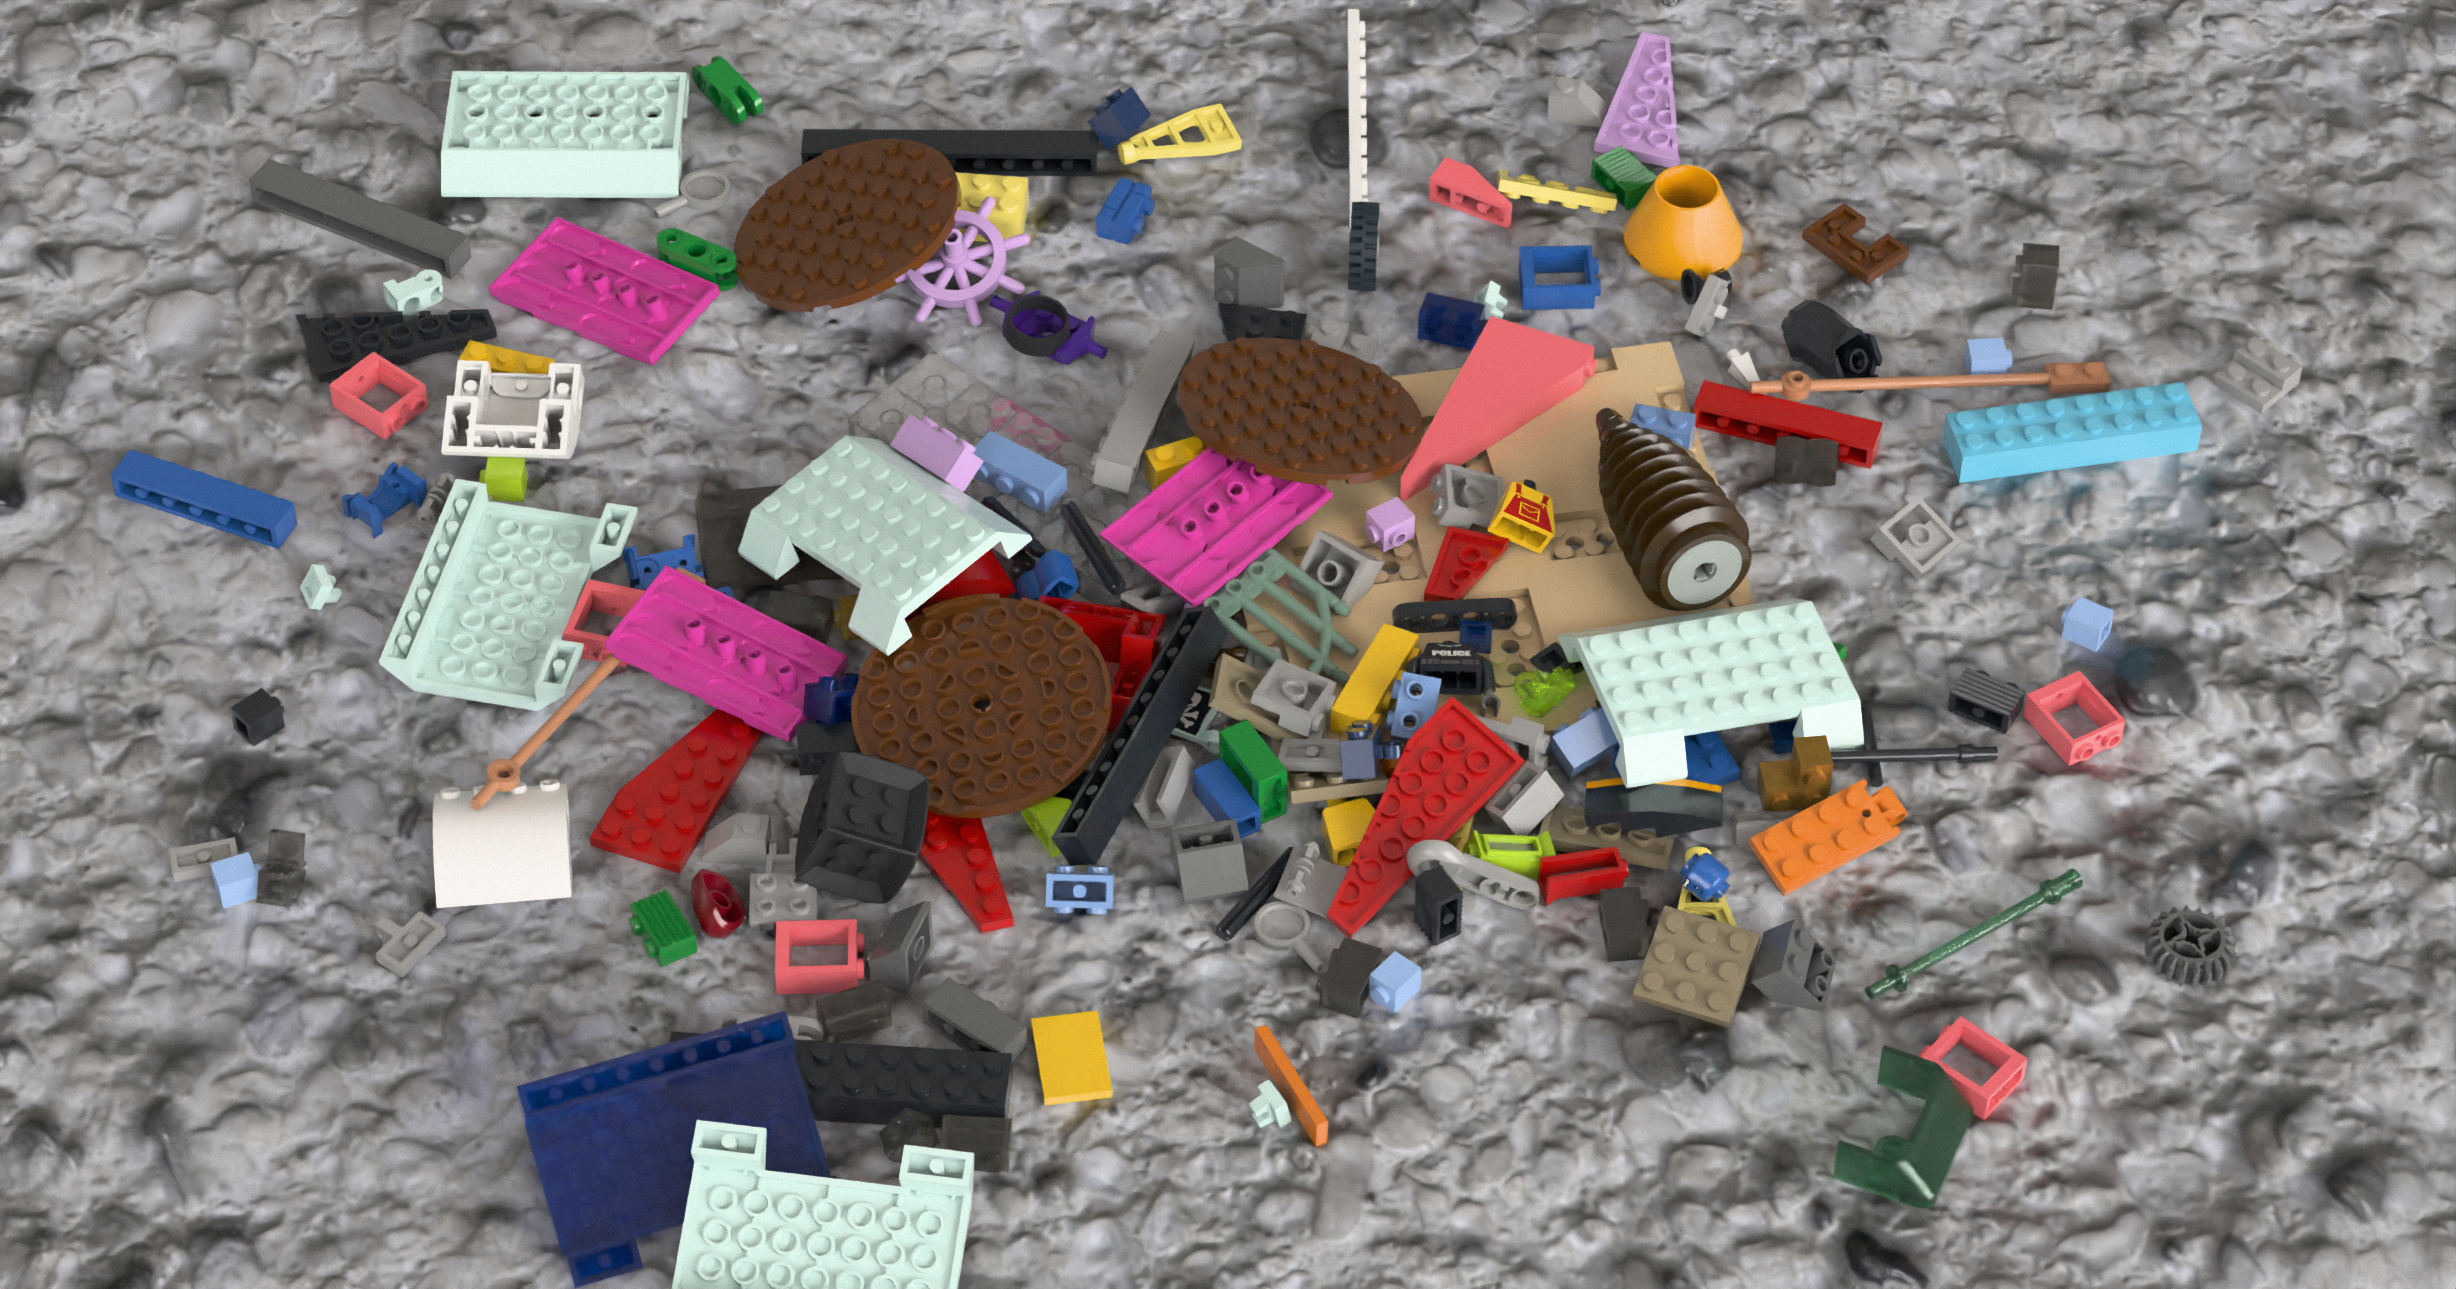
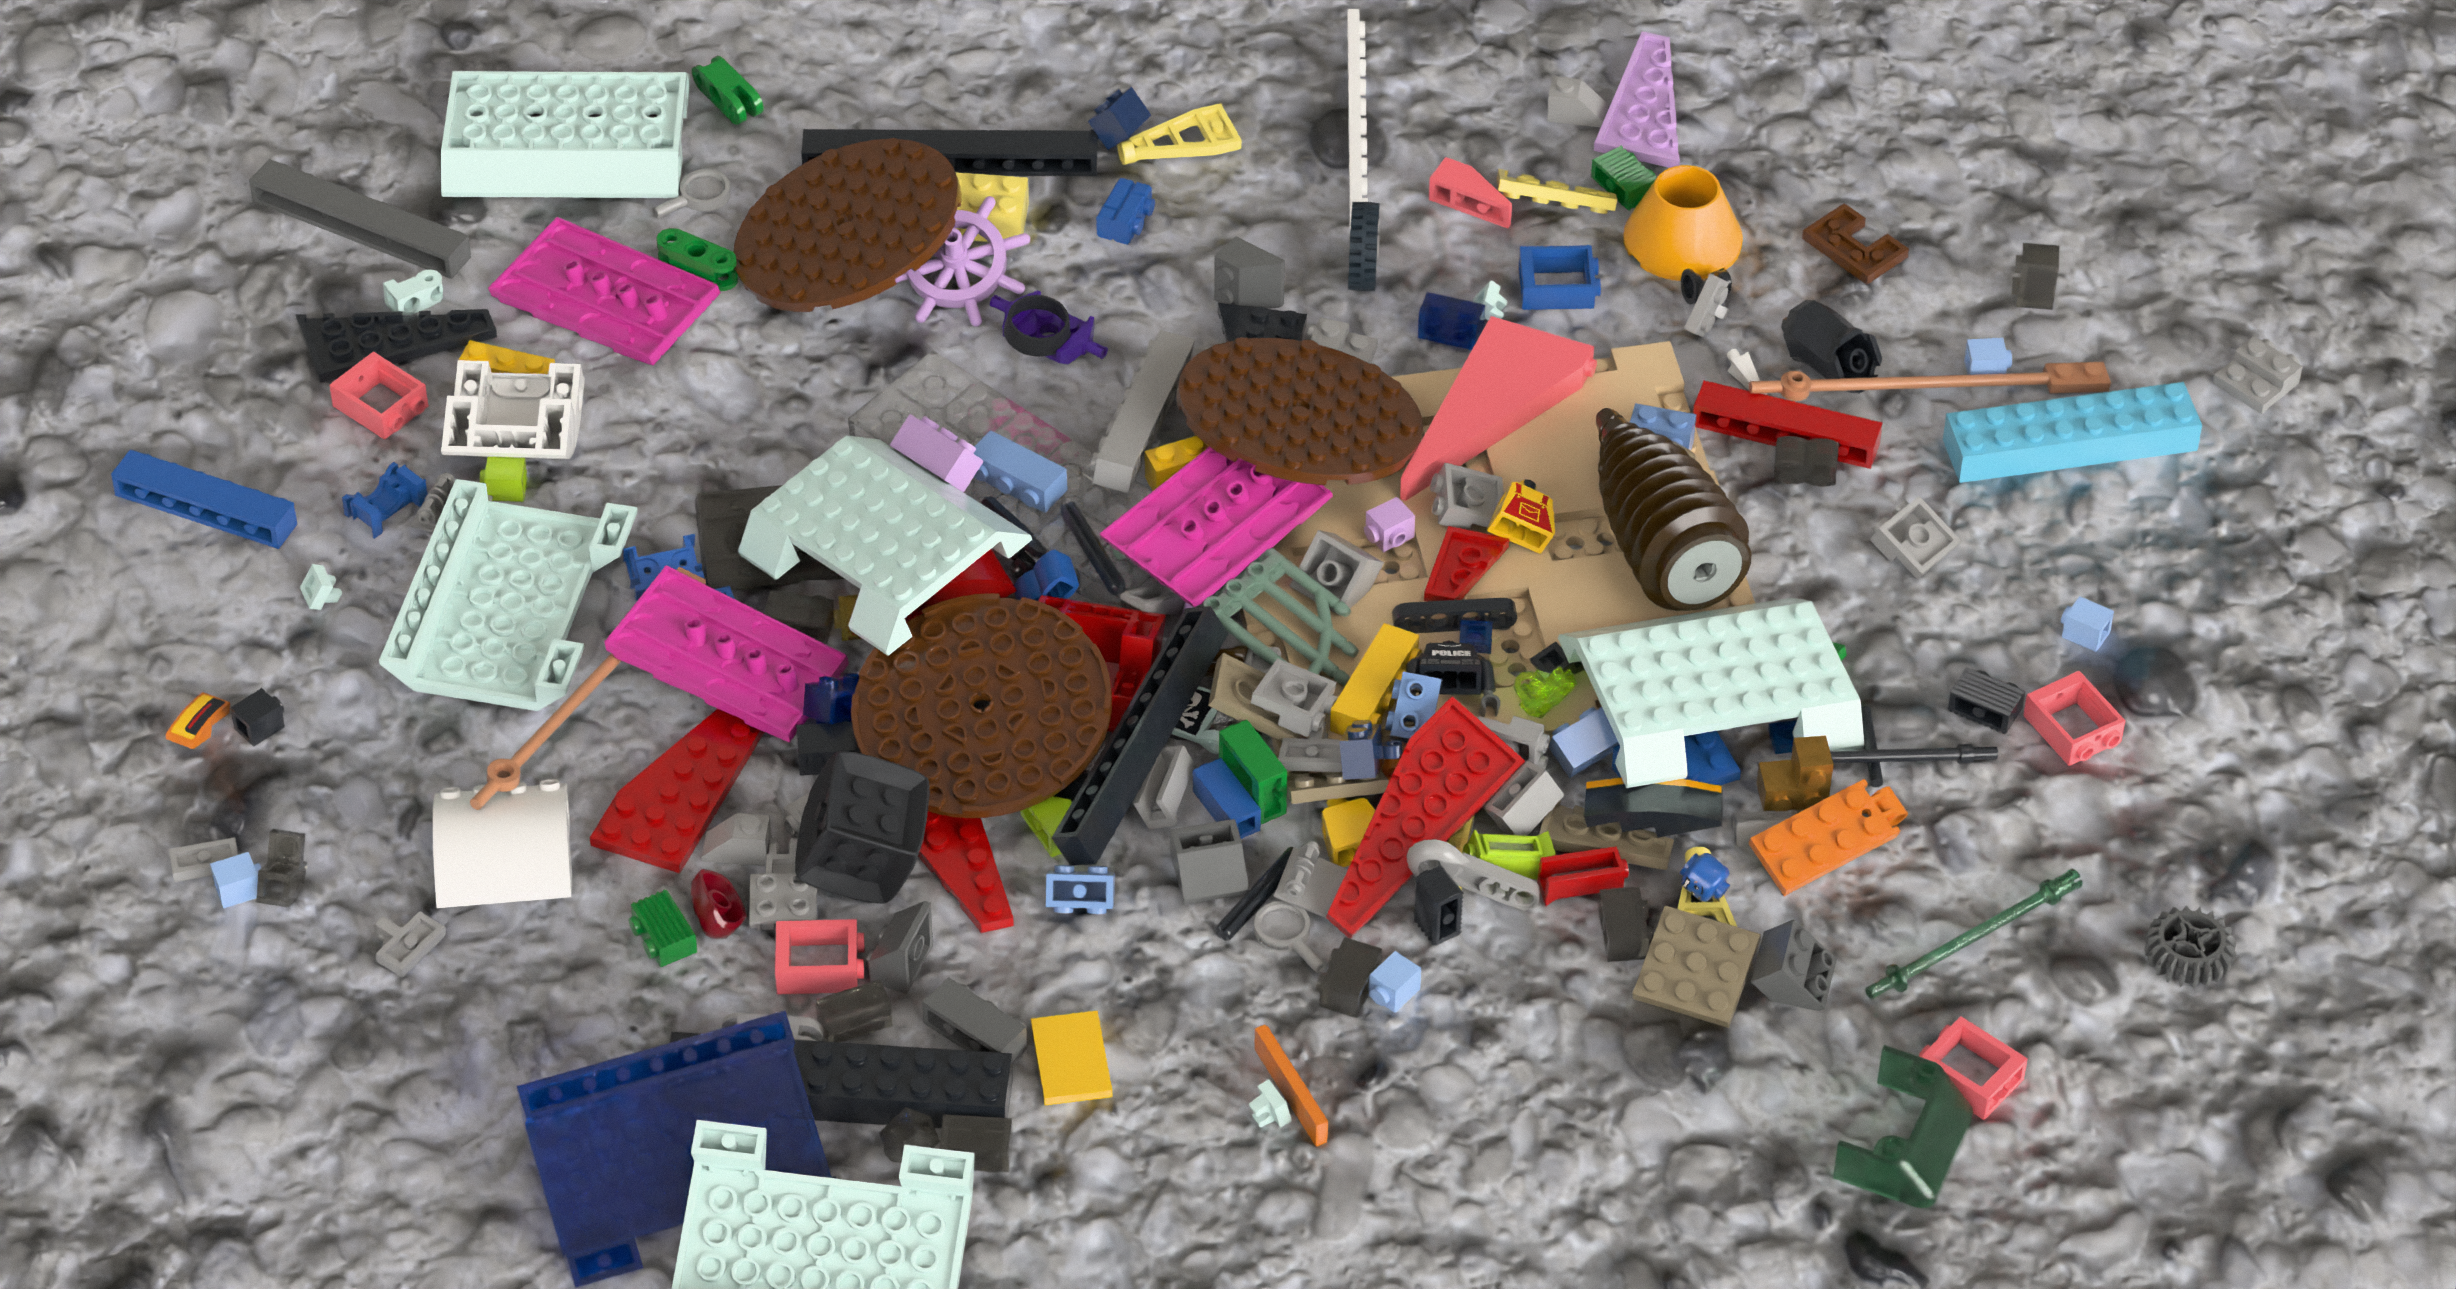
(196, 720): none -> slope
(601, 598): coral window -> none

